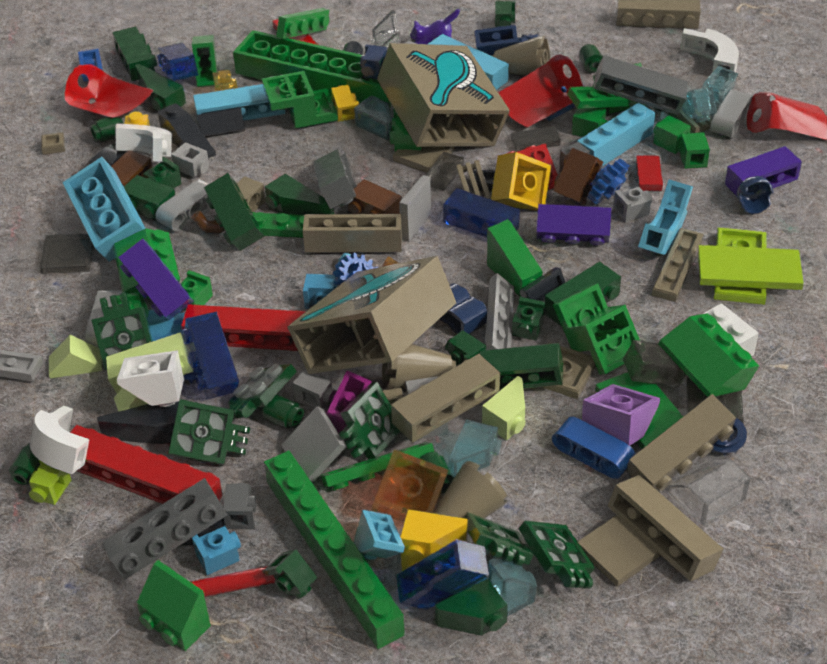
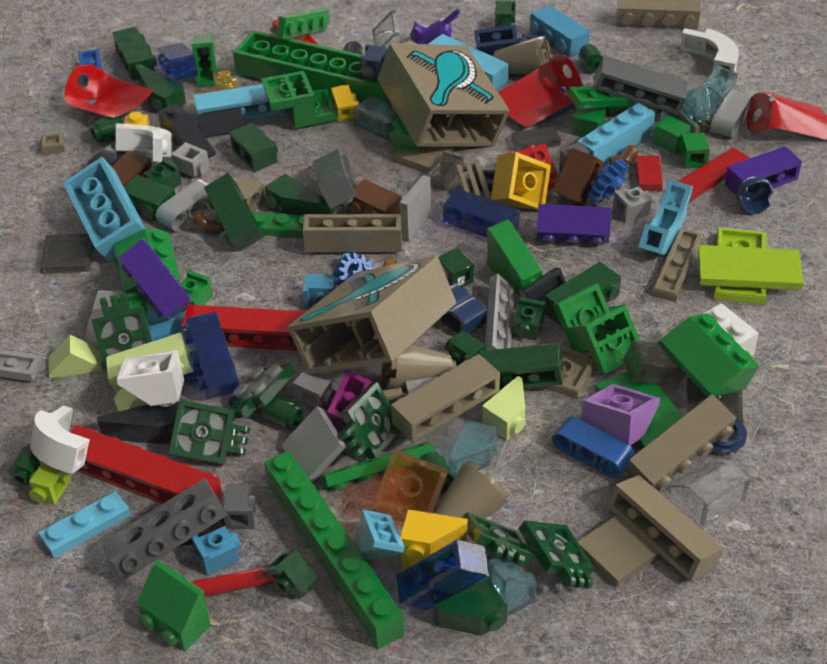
(84, 524): none -> medium azure plate
(253, 147): none -> dark green brick
(458, 266): none -> dark green panel
(559, 30): none -> dark azure brick
(628, 155): none -> reddish brown arm
(712, 172): none -> red tile

